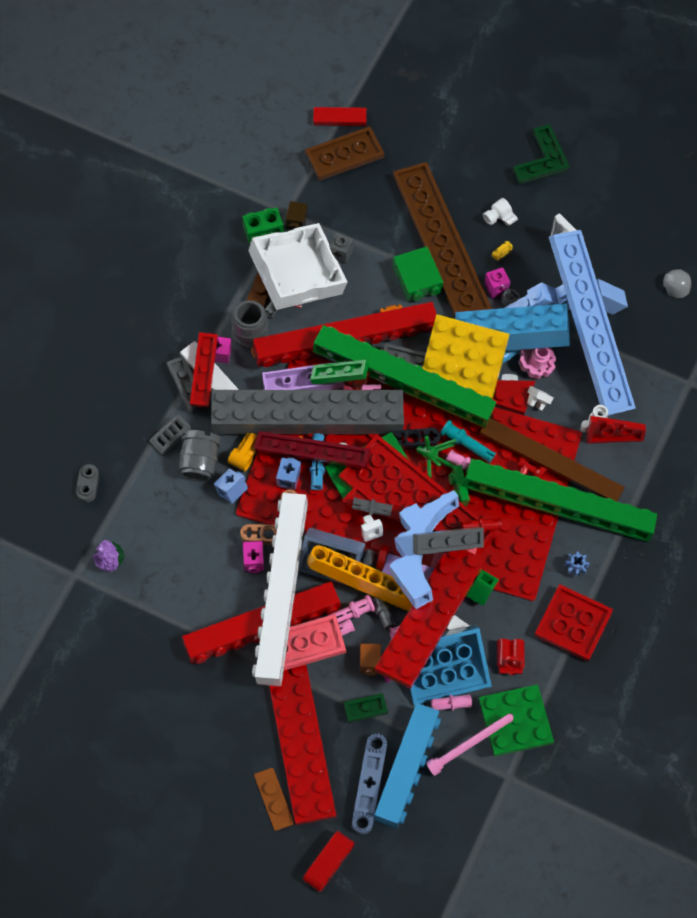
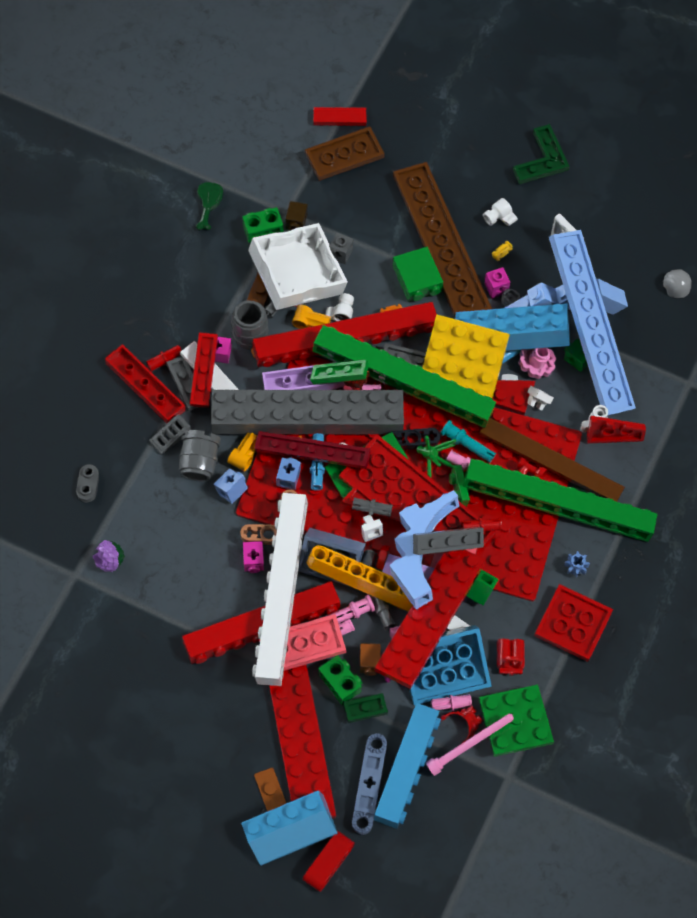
(145, 384): none -> red piece
(163, 358): none -> red axle
(211, 196): none -> dark green piece
(289, 827): none -> dark azure slope
(305, 317): none -> light orange piece
(335, 682): none -> green brick
(342, 310): none -> white piece
(471, 718): none -> red helmet
(575, 355): none -> green brick

